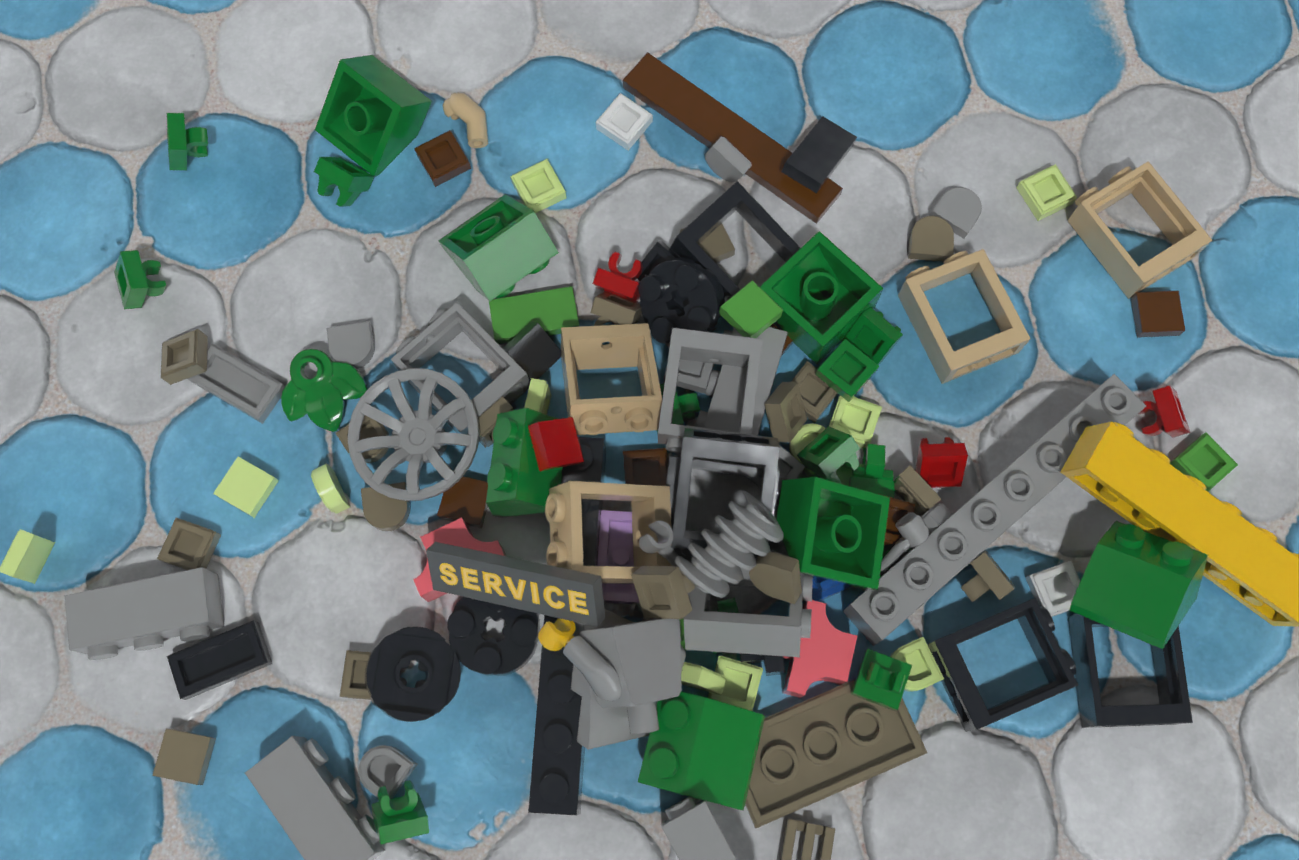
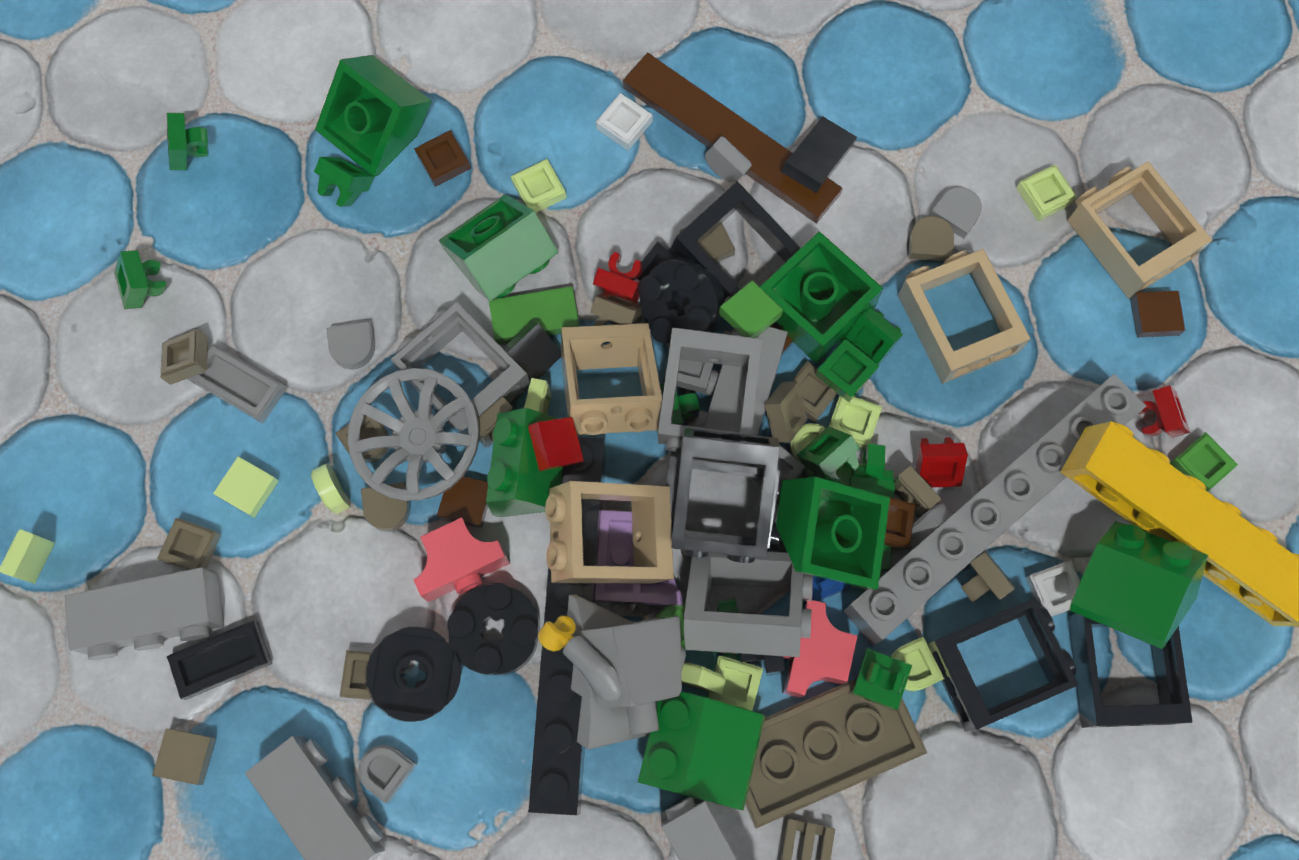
(324, 394): green plate -> none
(400, 816): green tile -> none
(463, 107): tan arm -> none
(517, 583): dark grey tile -> none
(646, 467): reddish brown tile -> none
(663, 591): dark tan tile -> none
(665, 538): light grey hand -> none
(732, 548): light grey piece -> none
(777, 576): dark tan tile -> none
(913, 534): light grey hand -> none

